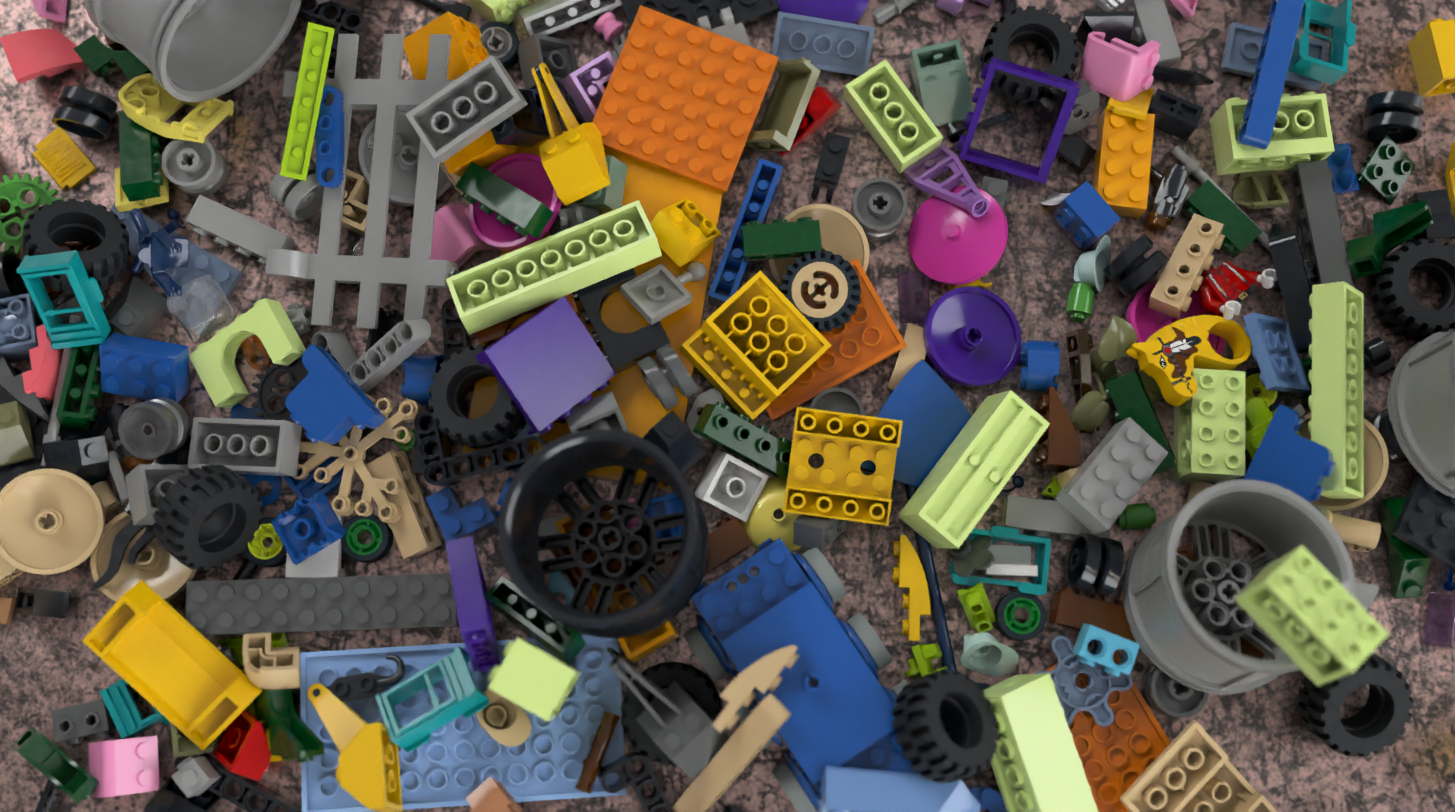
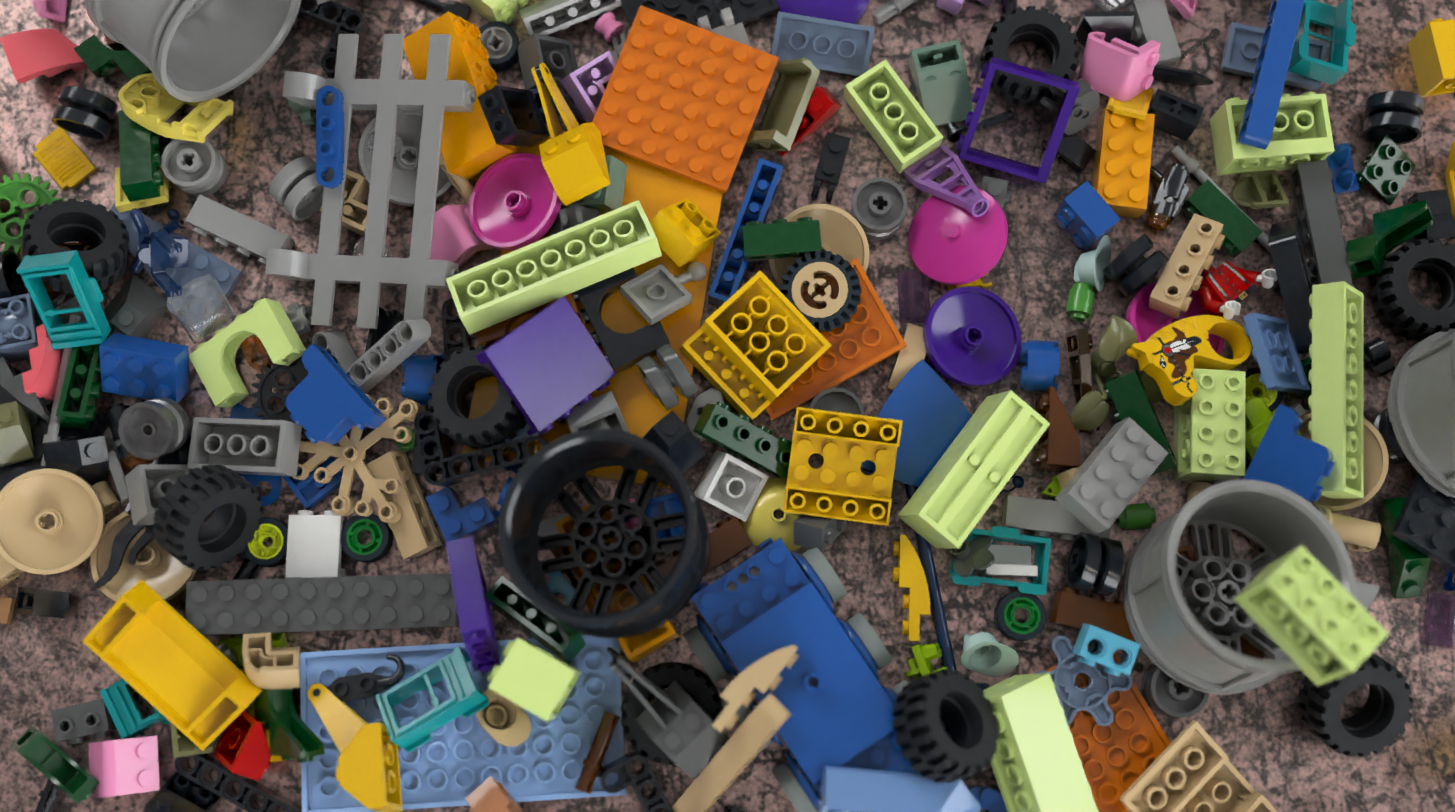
(195, 776): light grey brick -> none
(306, 101): lime plate -> none
(308, 527): blue slope -> none
(466, 109): light grey brick -> none
(505, 200): dark green brick -> none
(977, 607): lime hips -> none
(1055, 198): white sticker -> none

